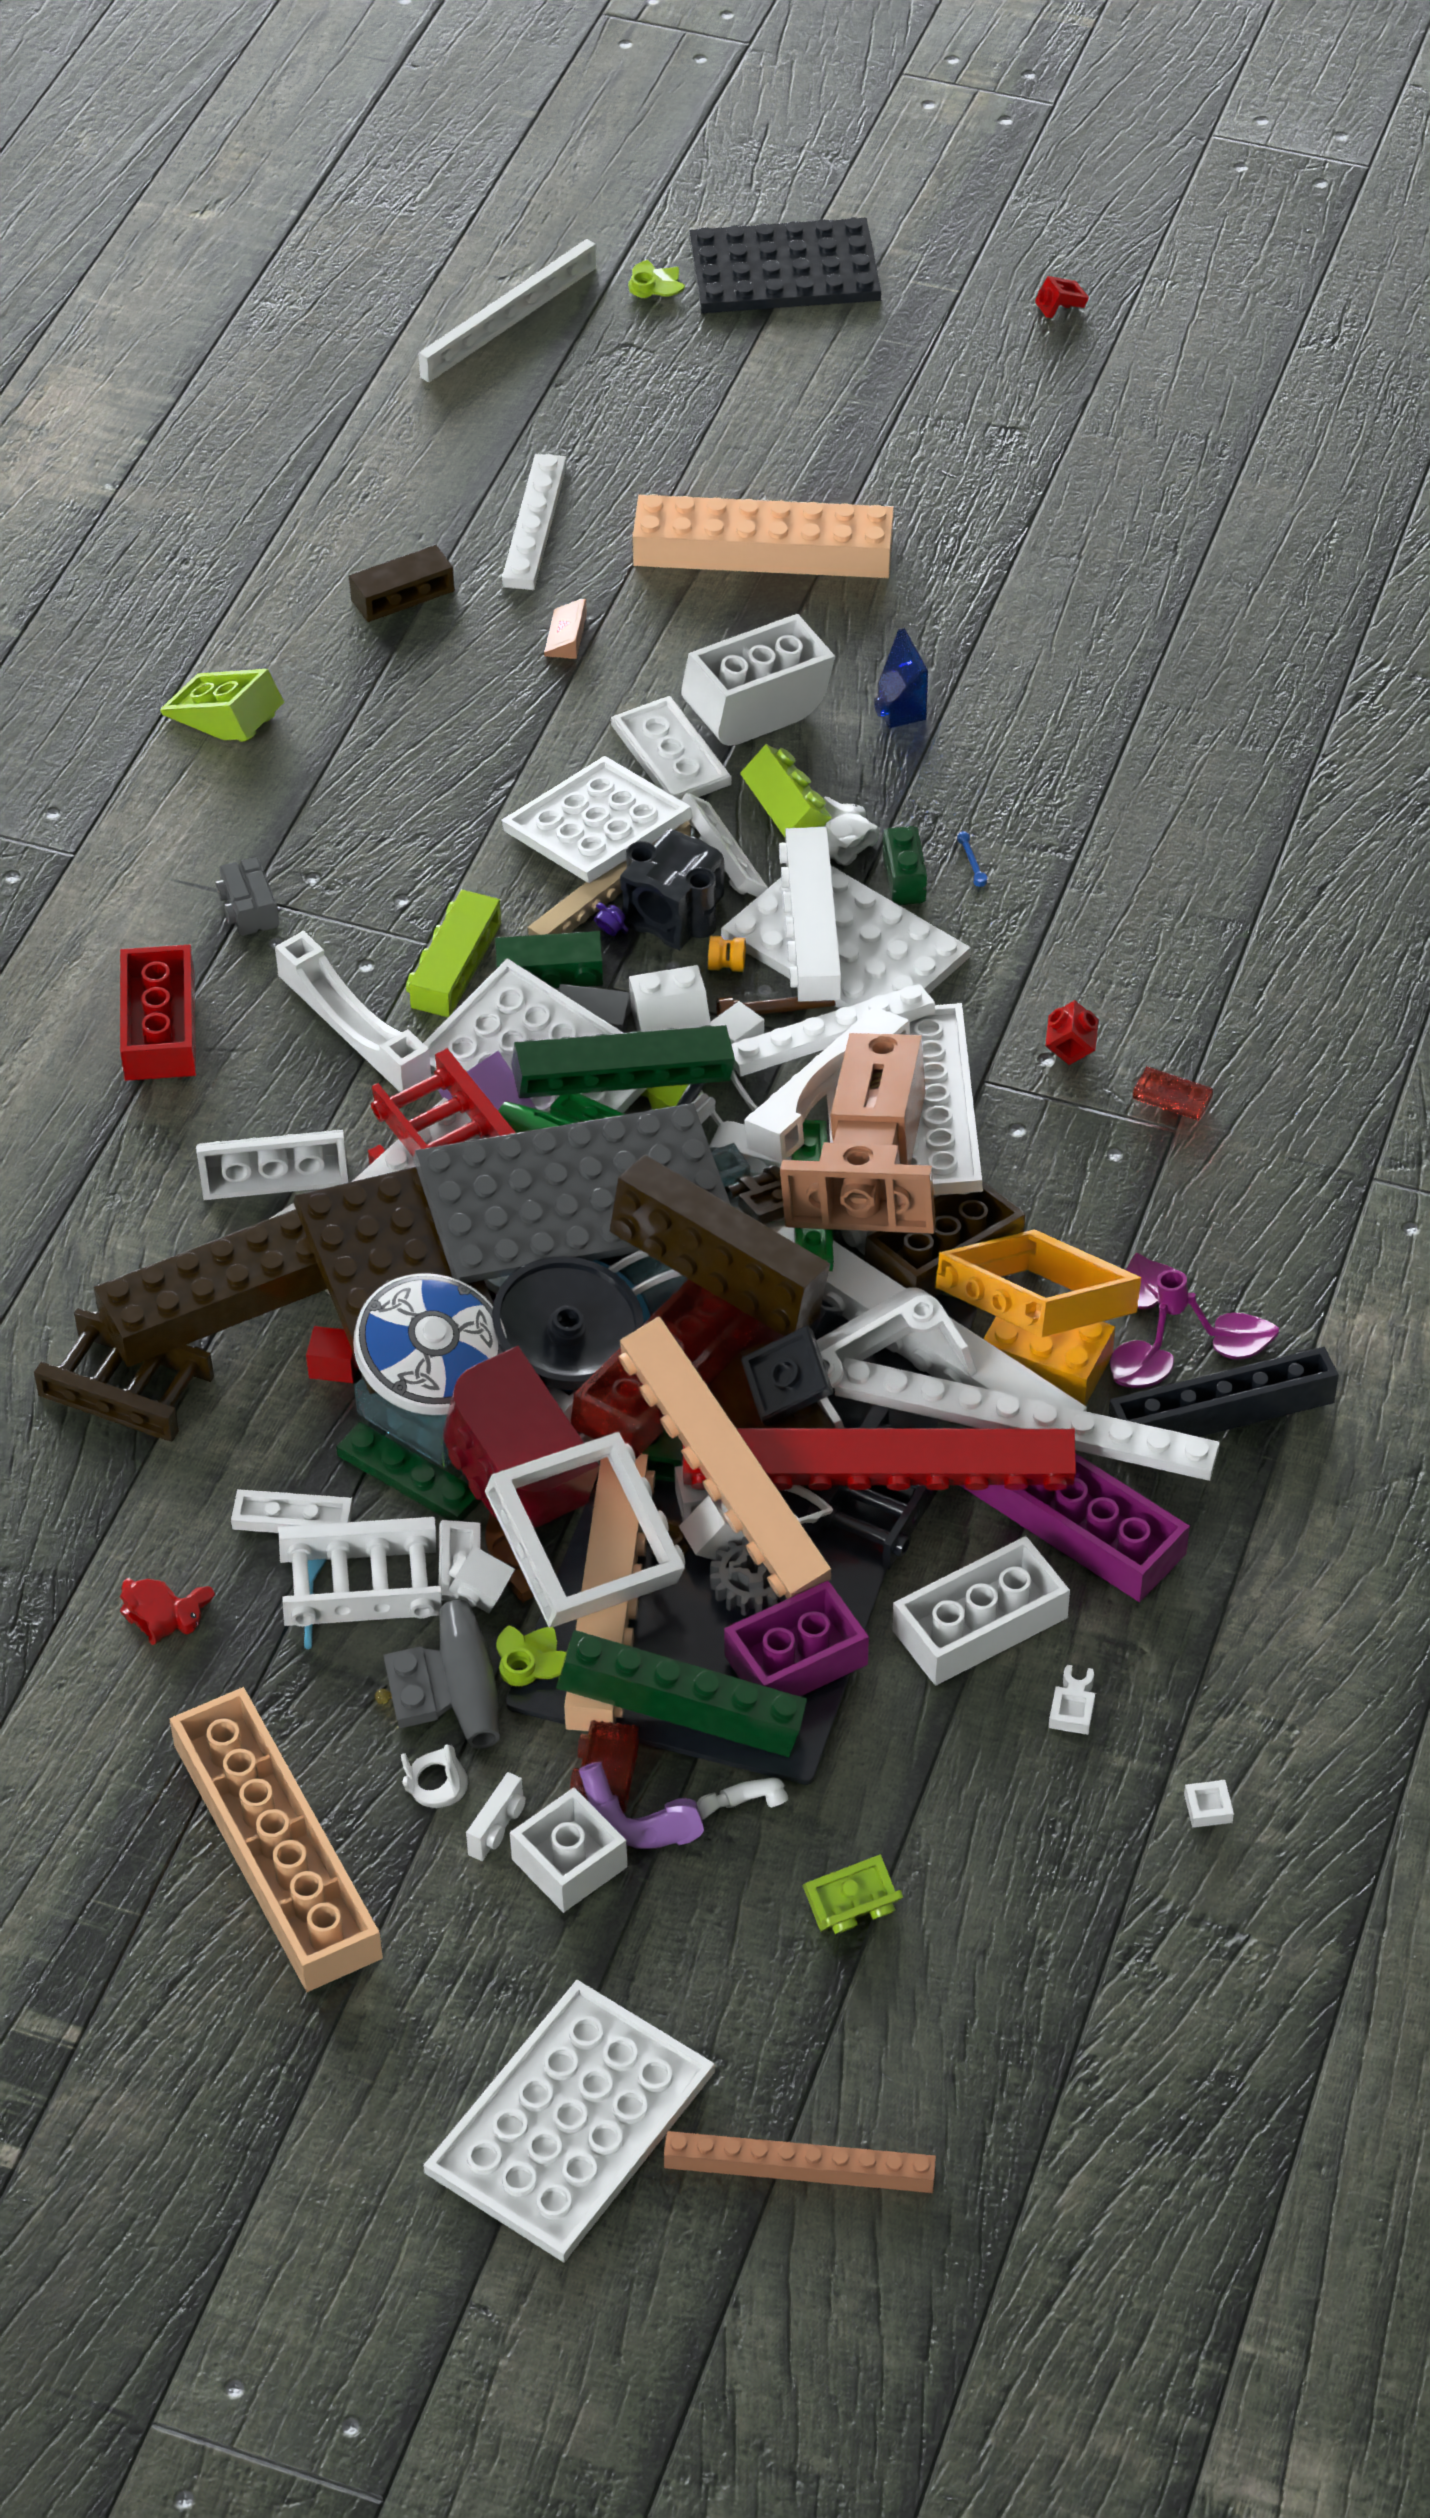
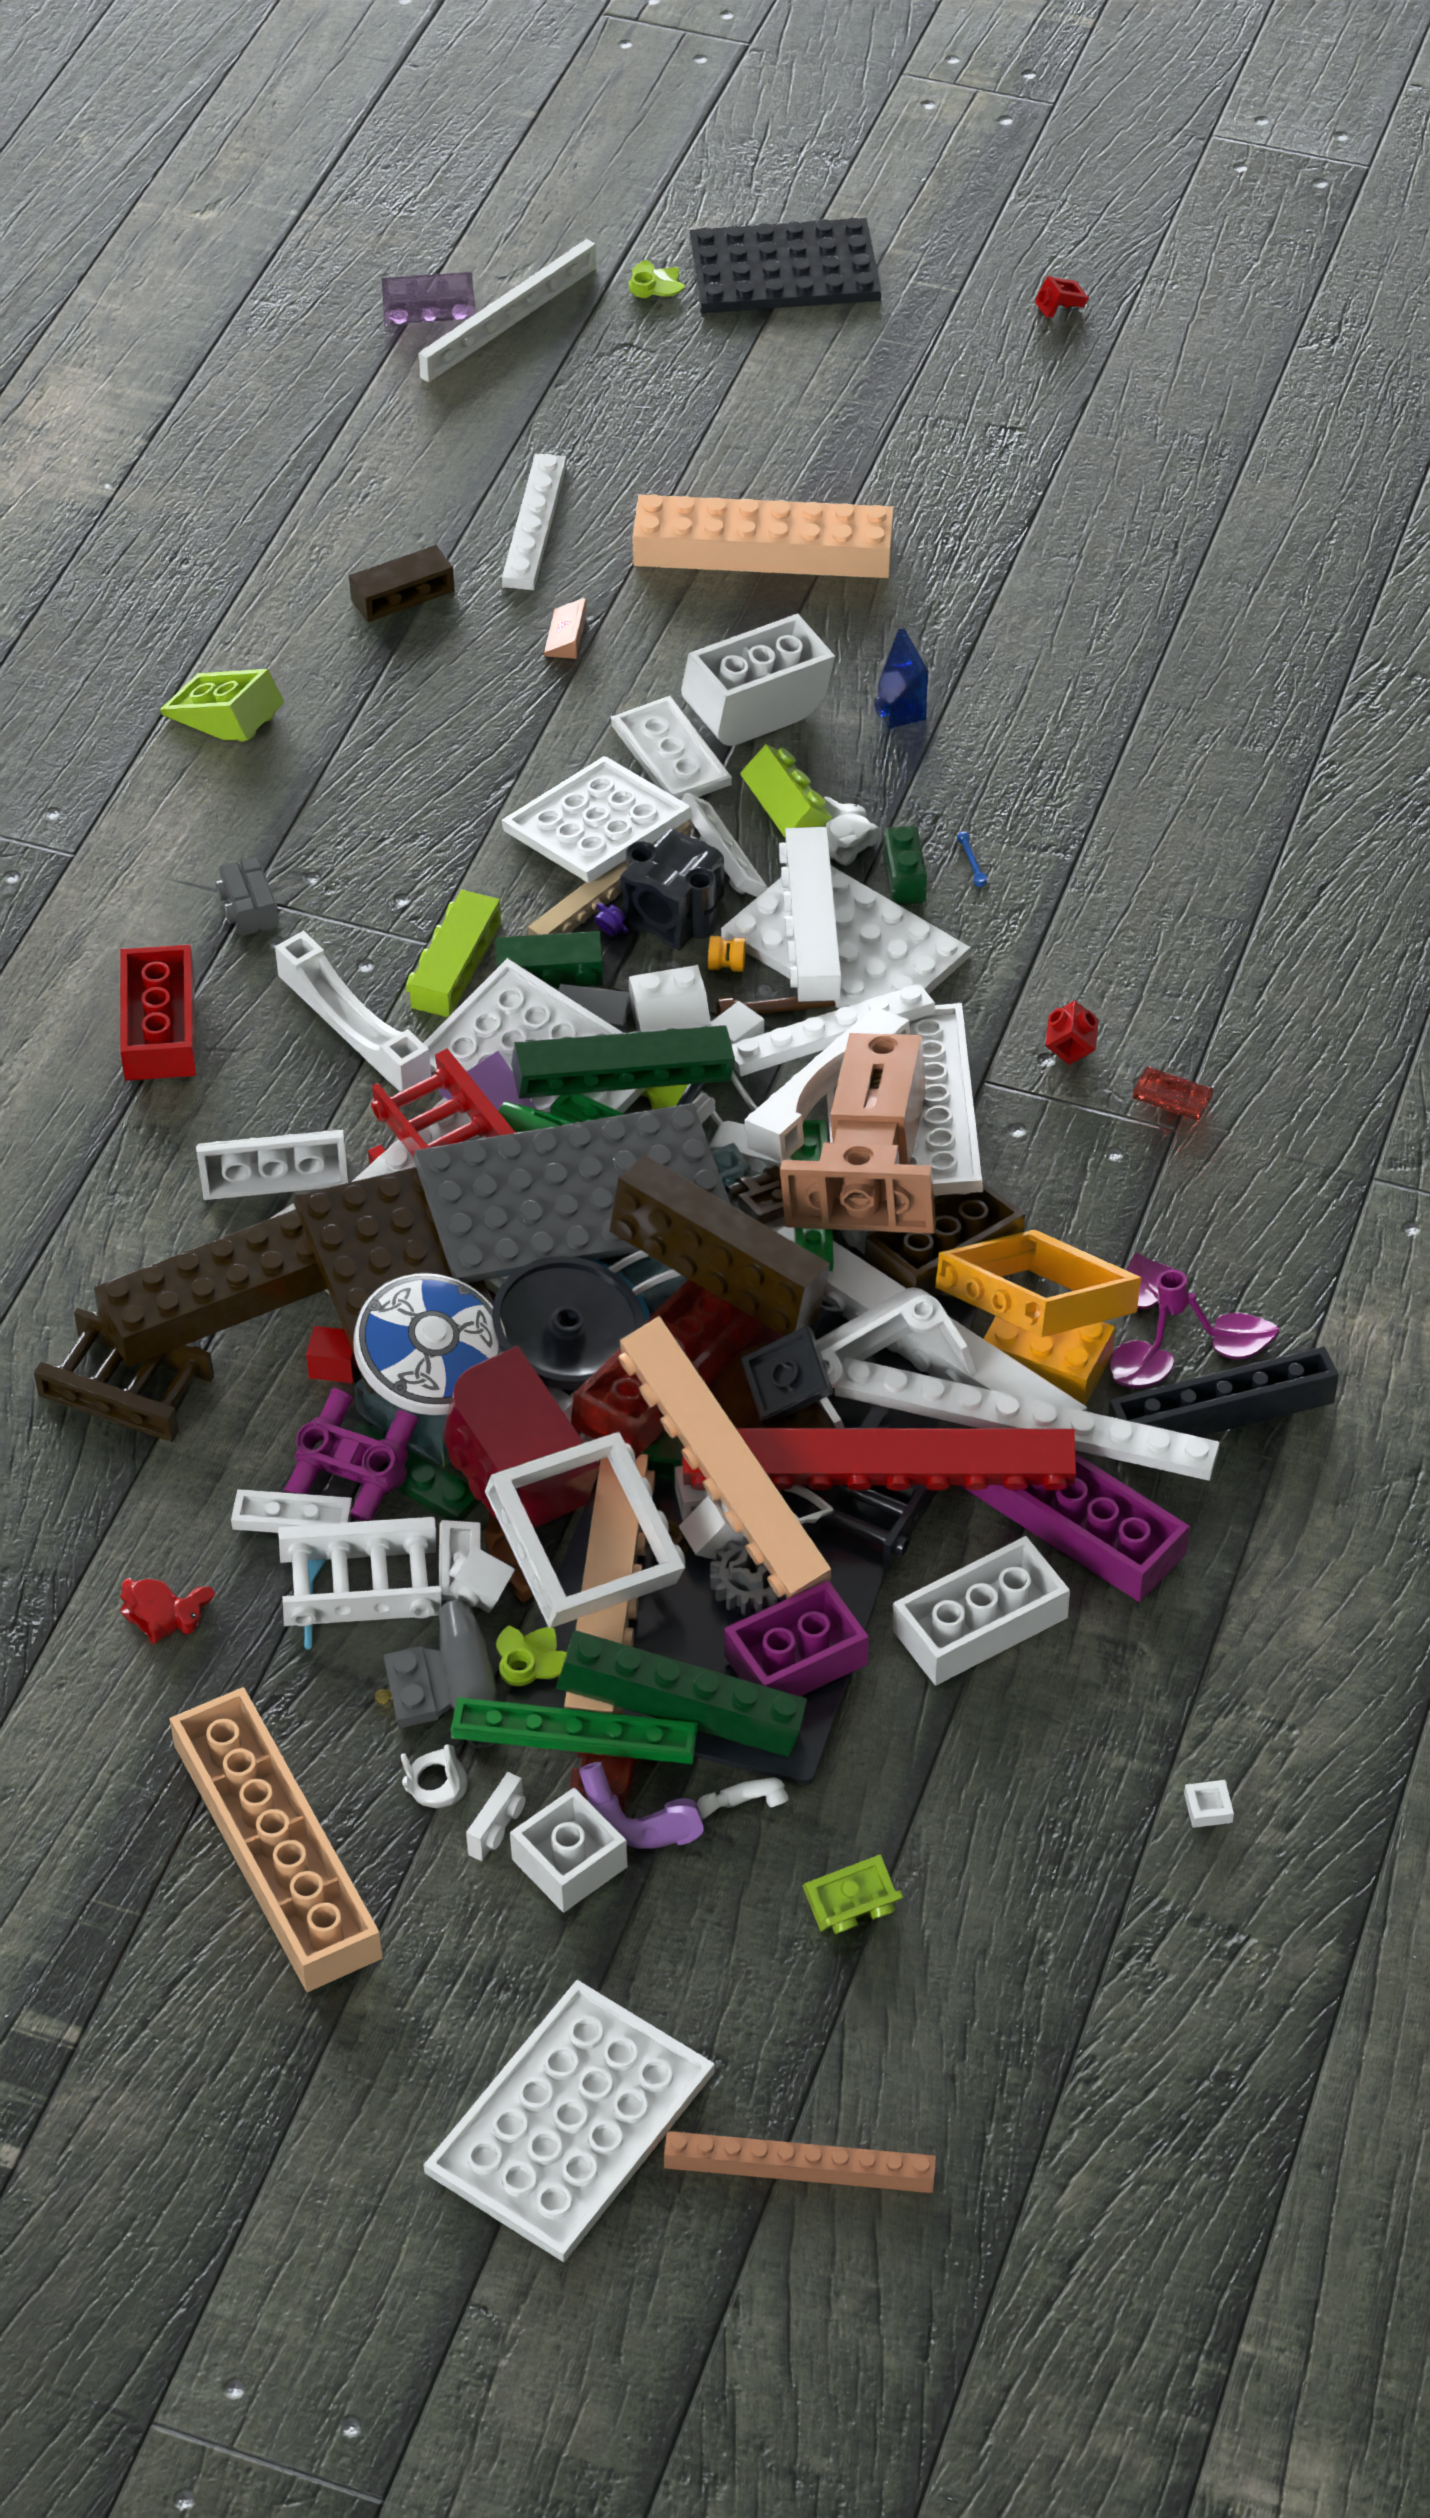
(352, 1455): none -> magenta piece
(428, 298): none -> clear purple brick
(574, 1730): none -> green tile
(1073, 1704): white plate -> none

